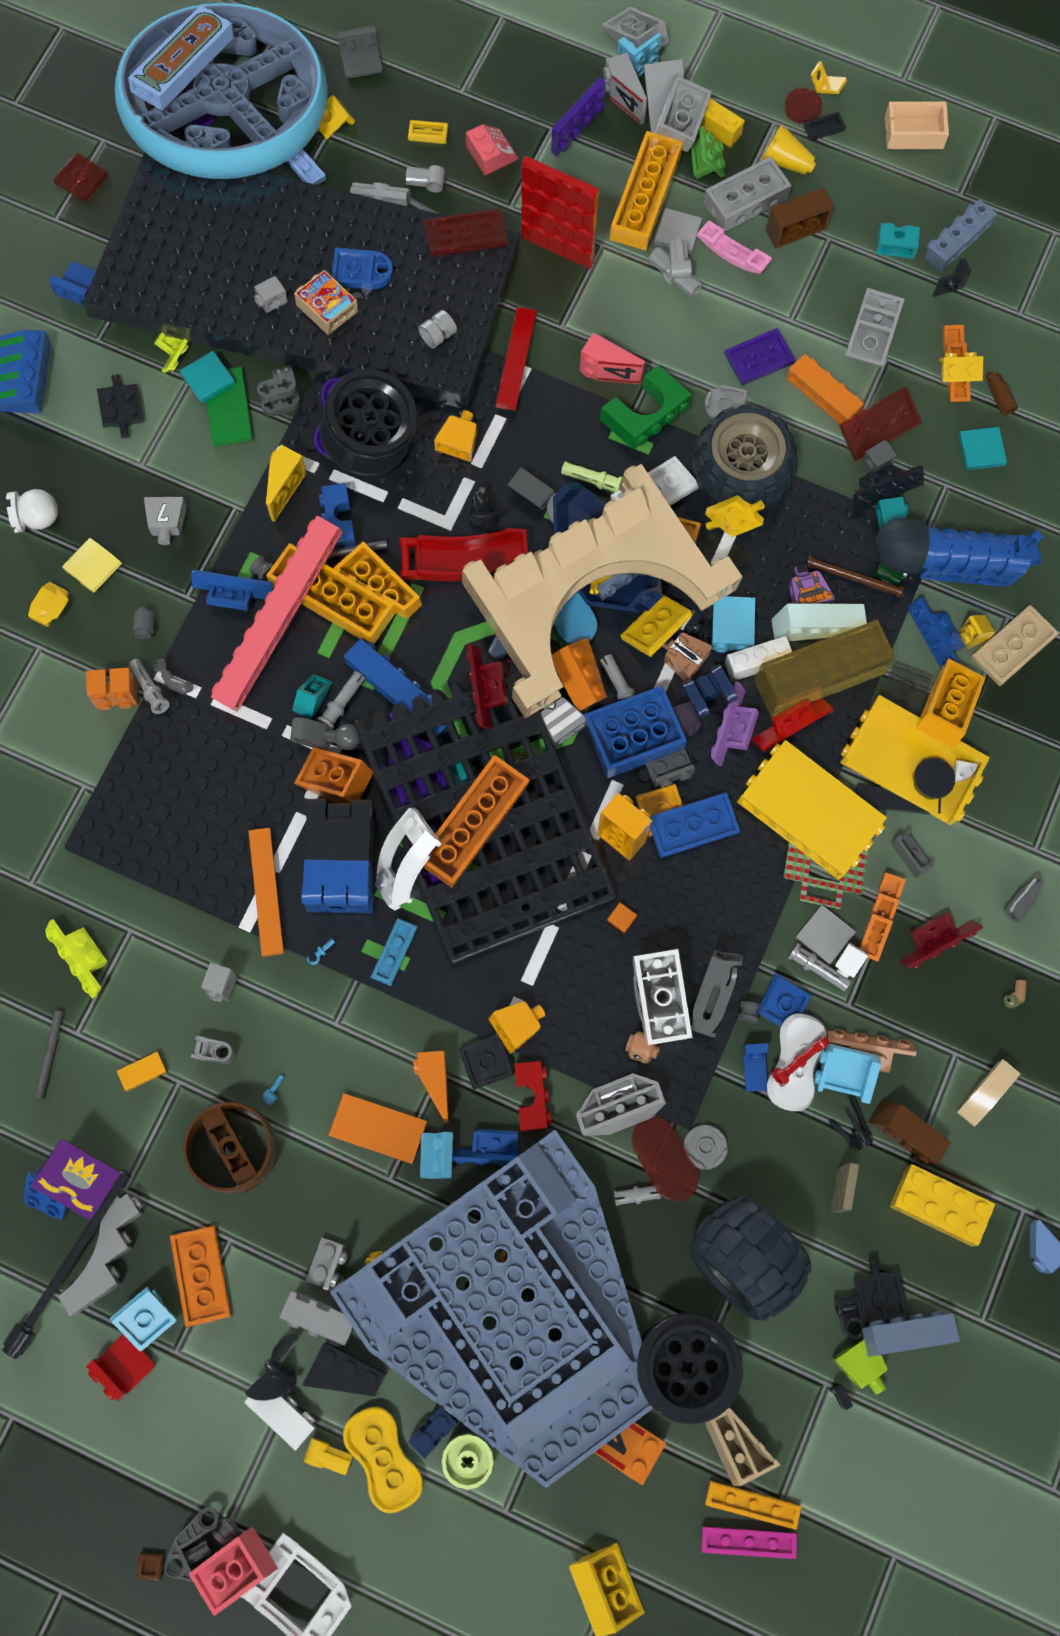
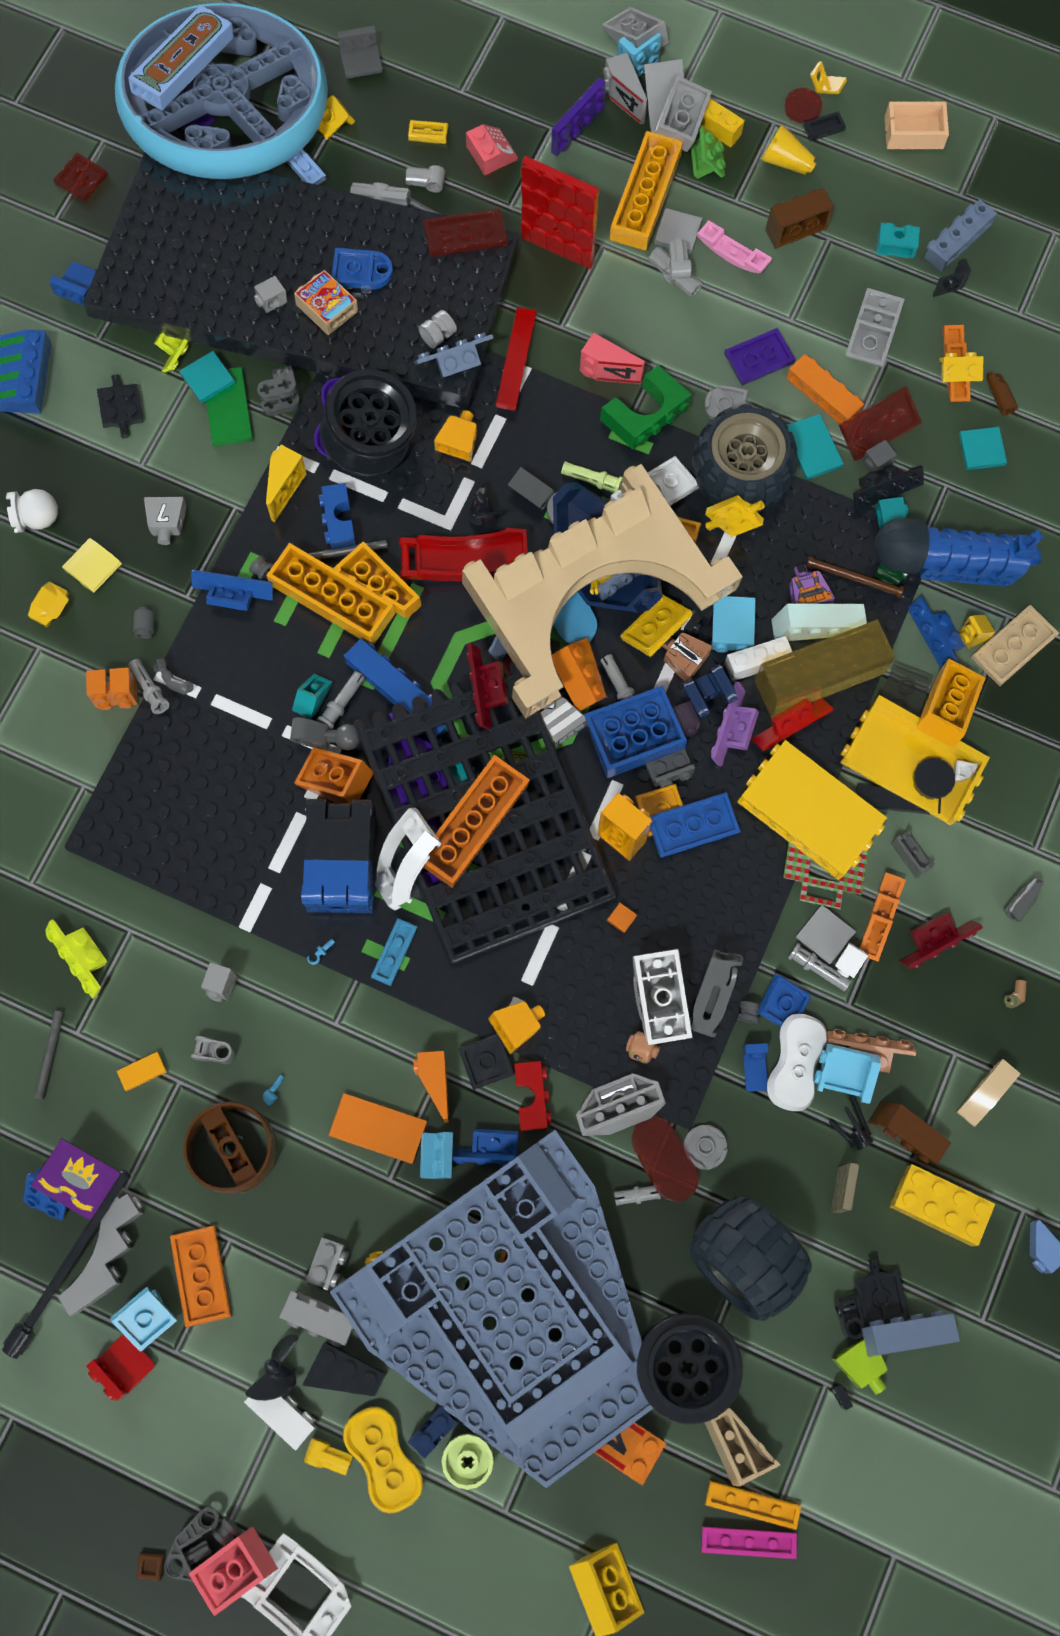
(266, 892): orange tile -> none
(276, 614): coral brick -> none
(457, 358): none -> sand blue bracket
(747, 194): light grey brick -> none
(782, 1076): red piece -> none
(815, 447): none -> teal tile

